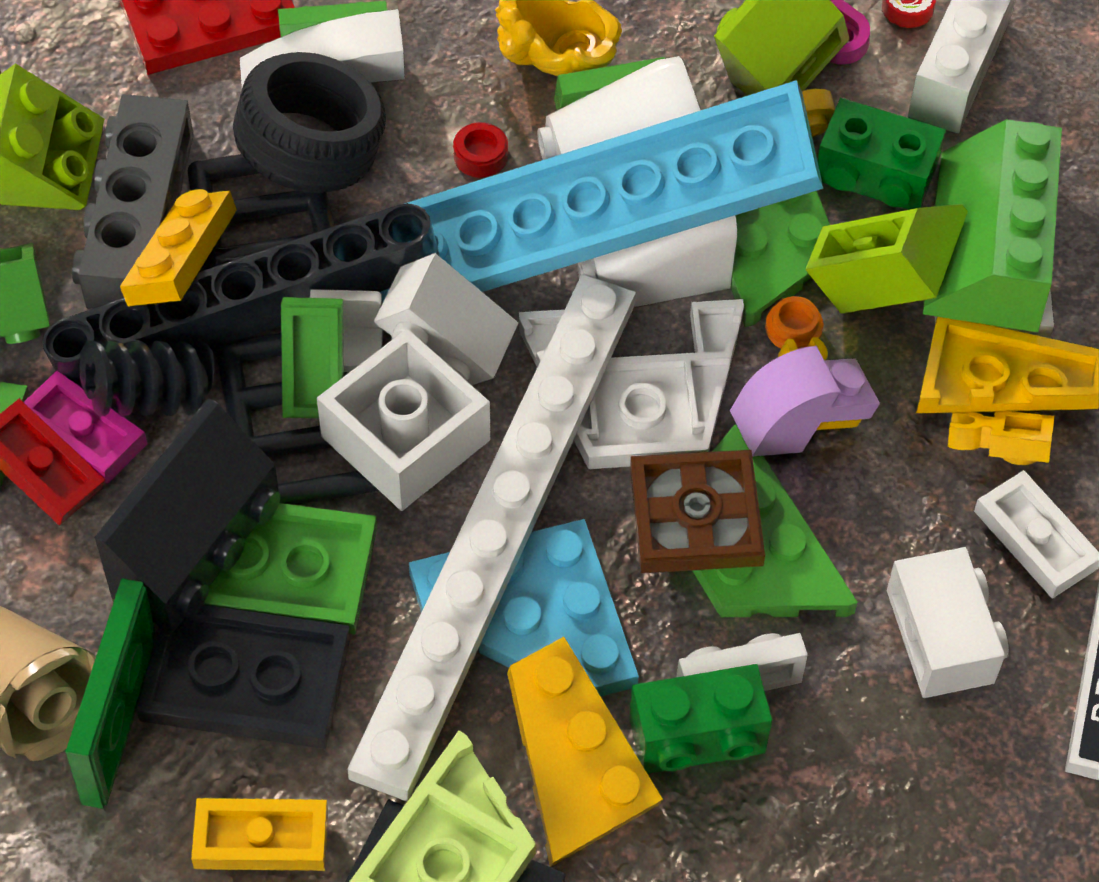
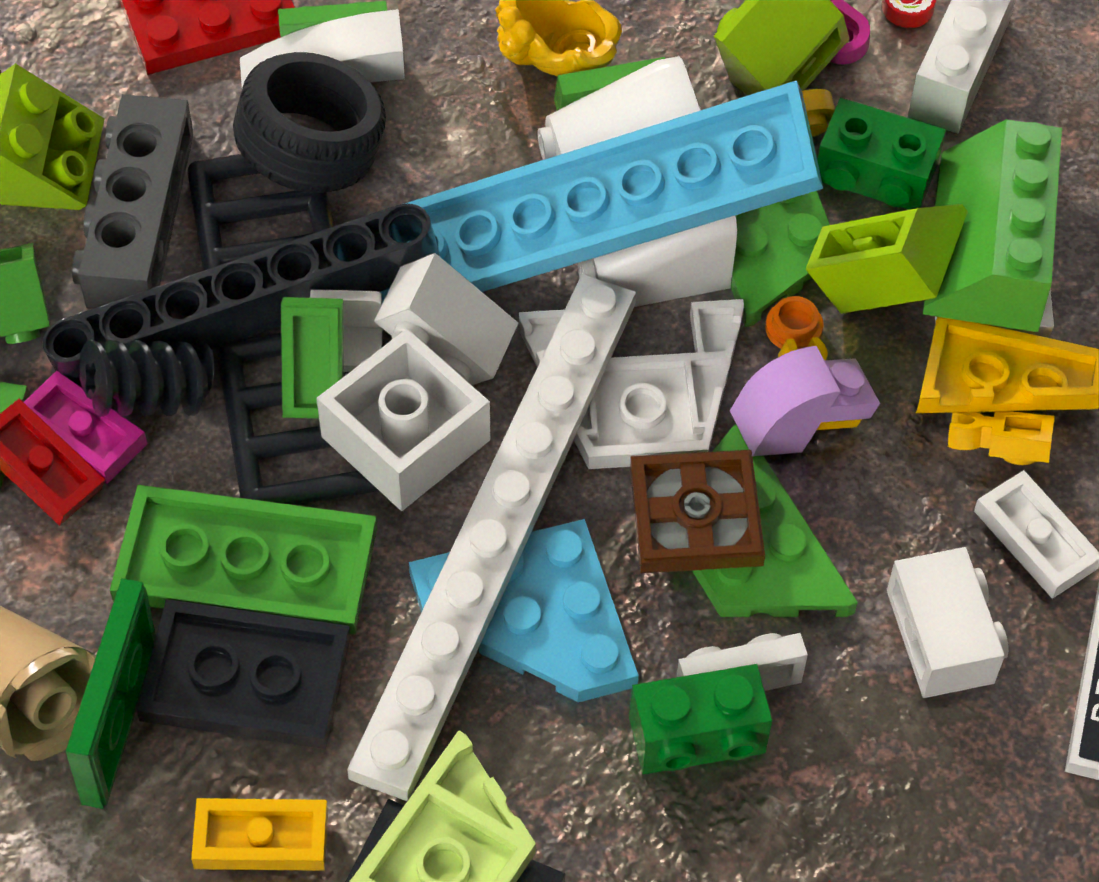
(178, 248): yellow plate -> none
(190, 515): black slope -> none
(480, 150): red tile -> none
(576, 753): yellow wing -> none

